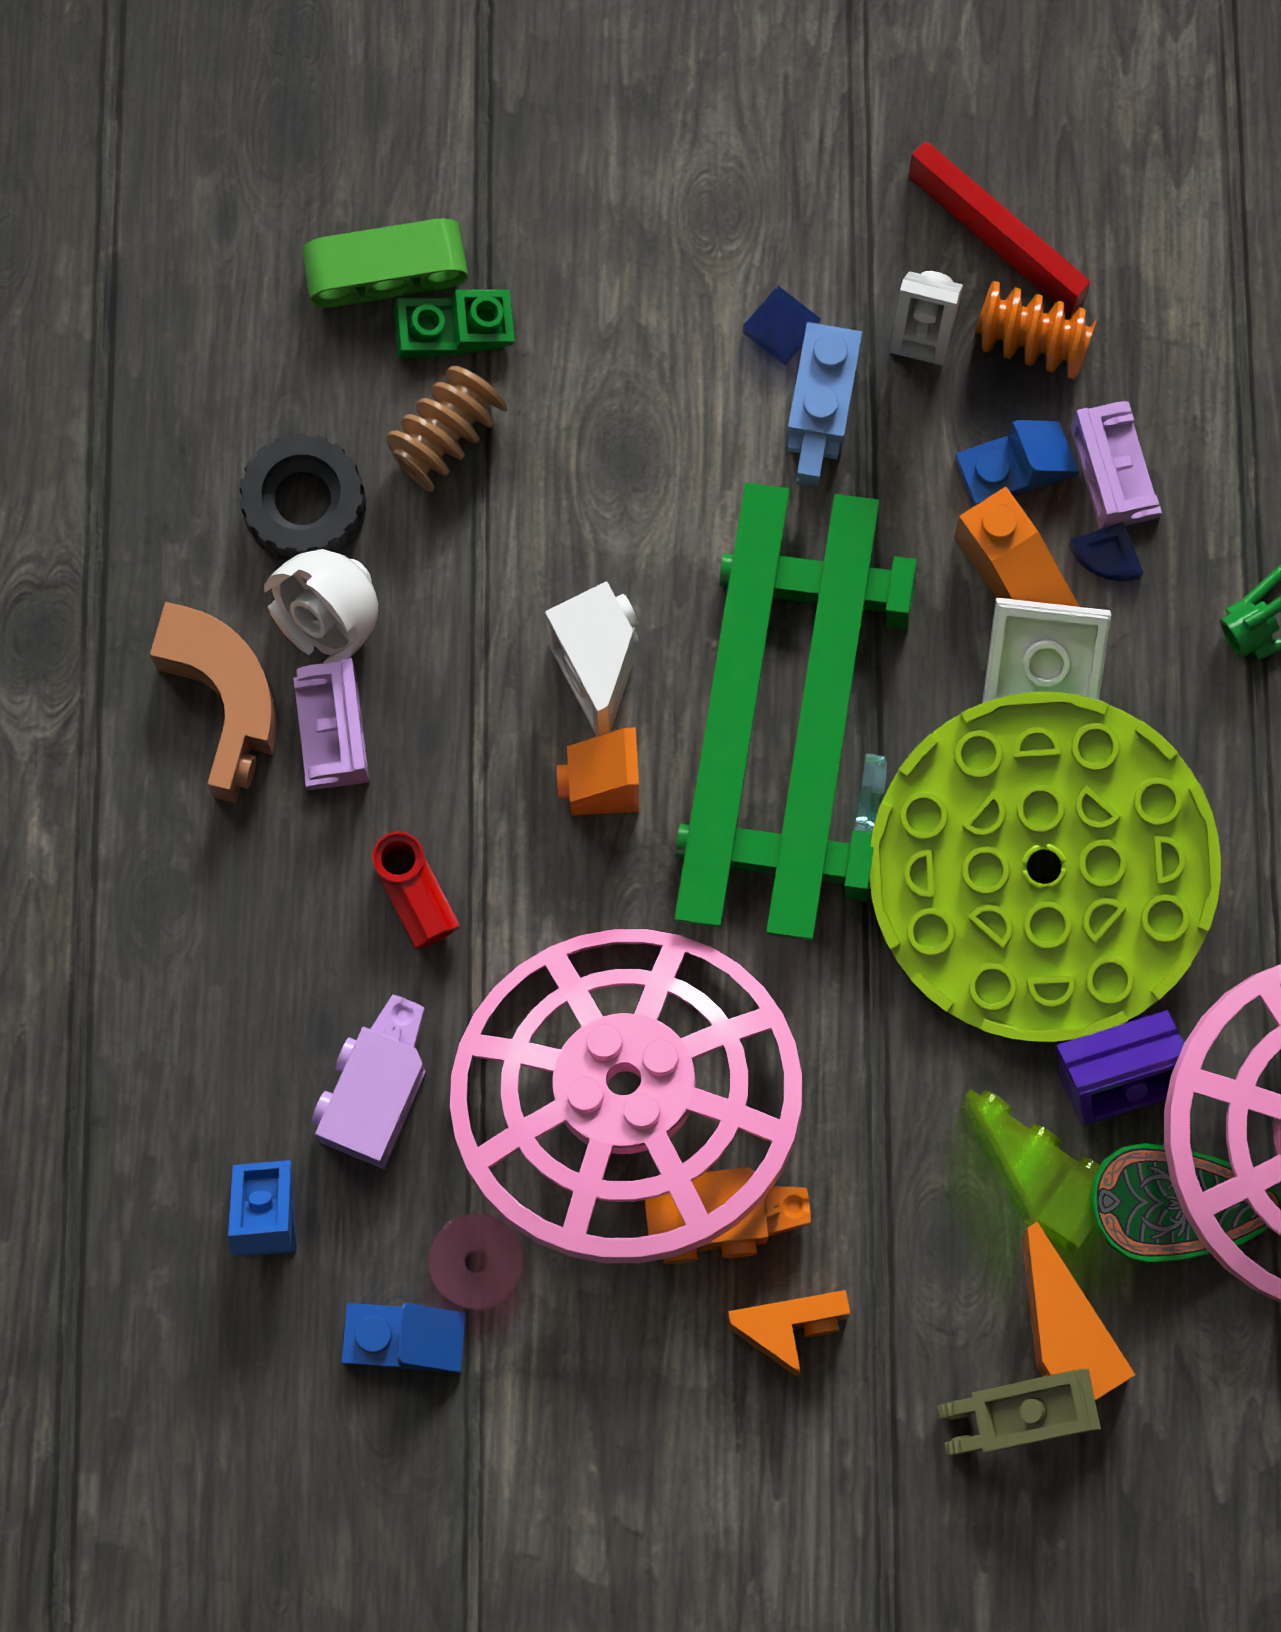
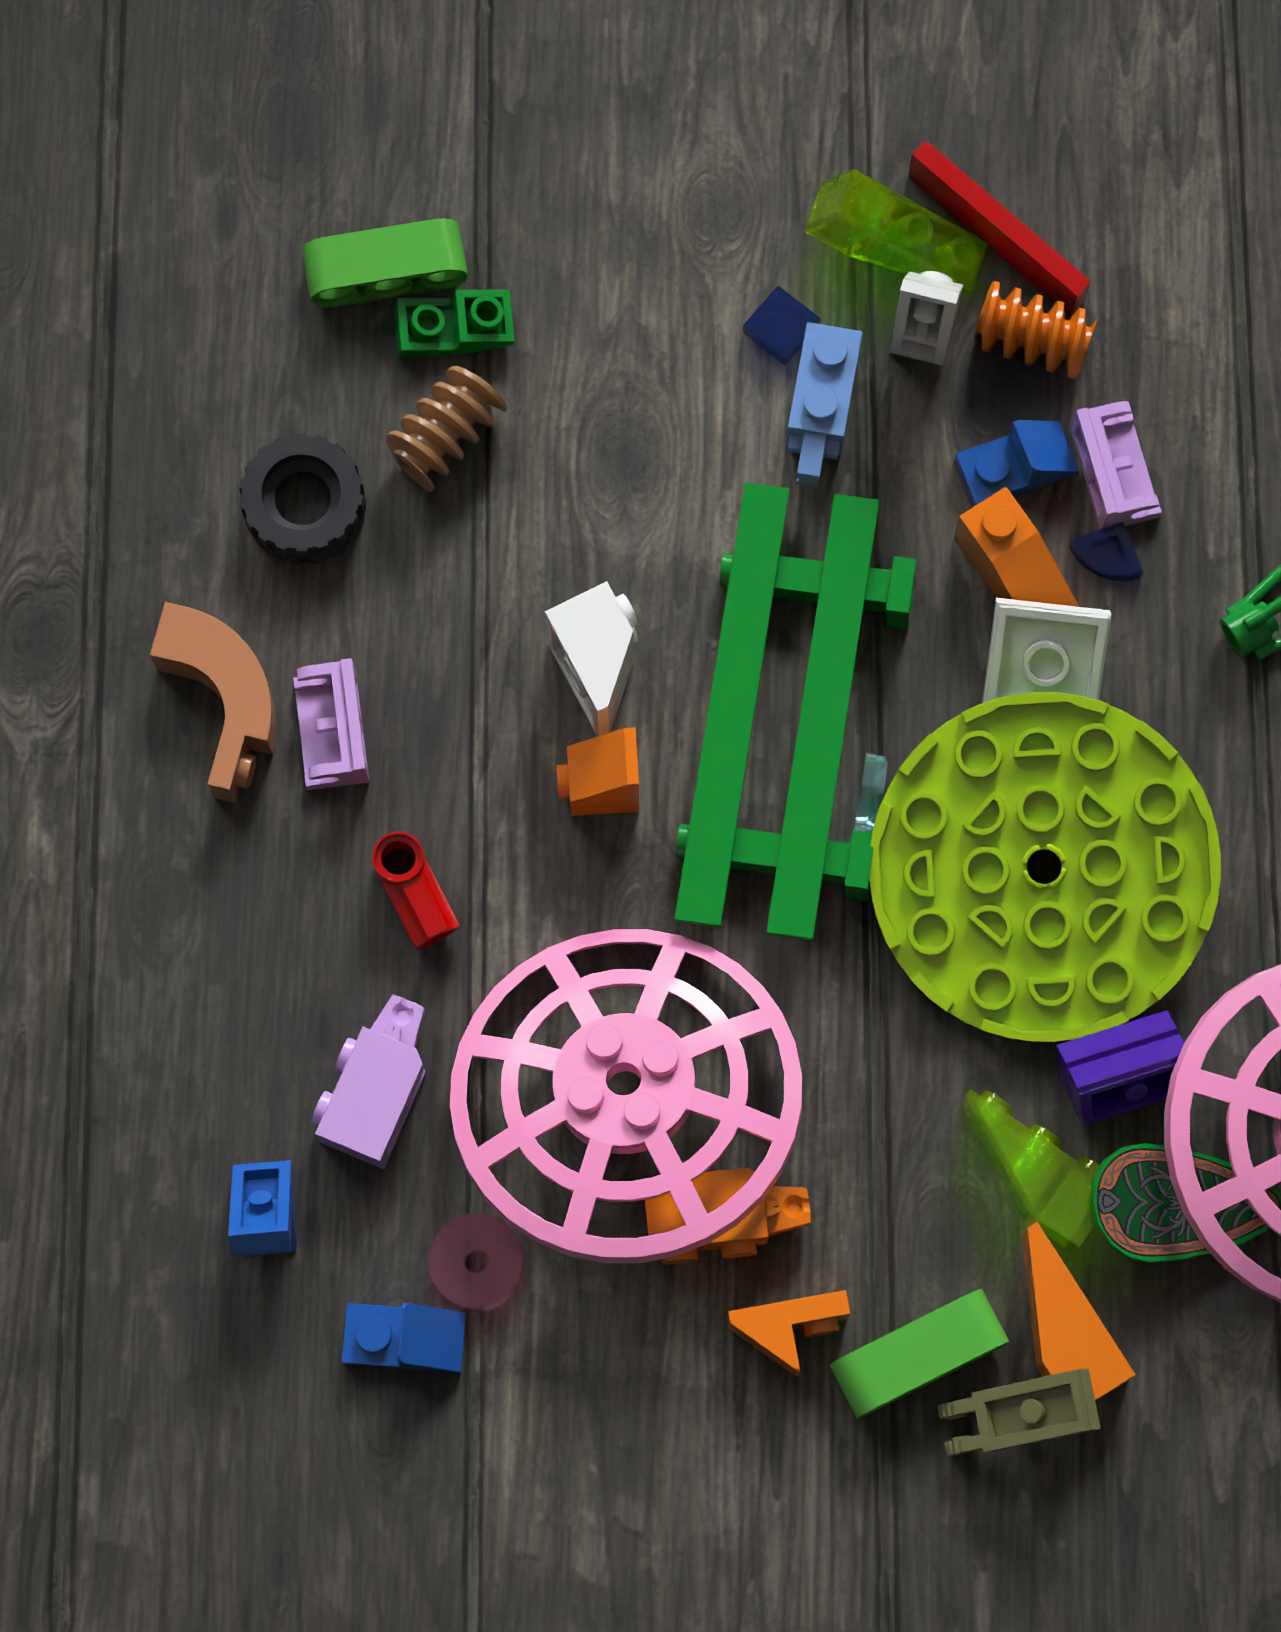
(324, 603): white cylinder -> none
(891, 230): none -> clear neon green slope
(919, 1353): none -> bright green beam

